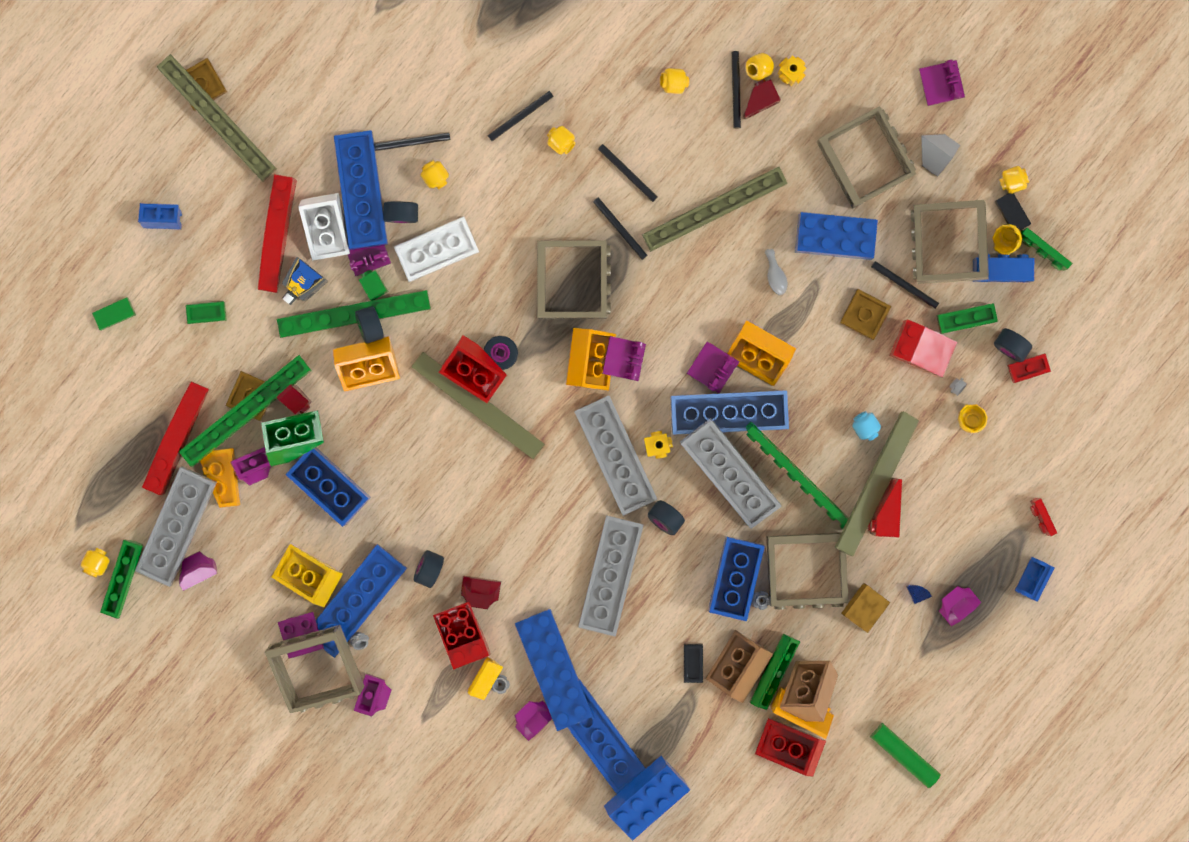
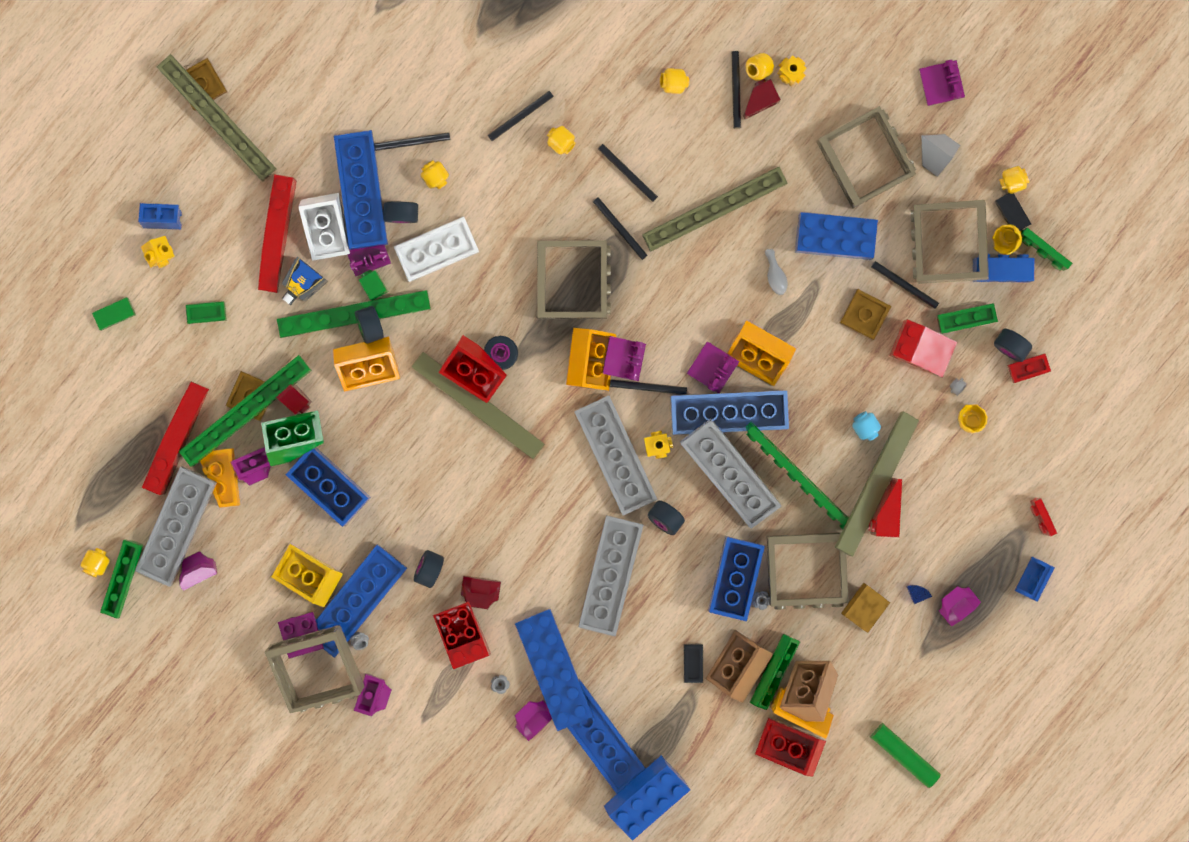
(158, 252): none -> yellow brick
(485, 679): yellow panel -> none
(648, 387): none -> black bar

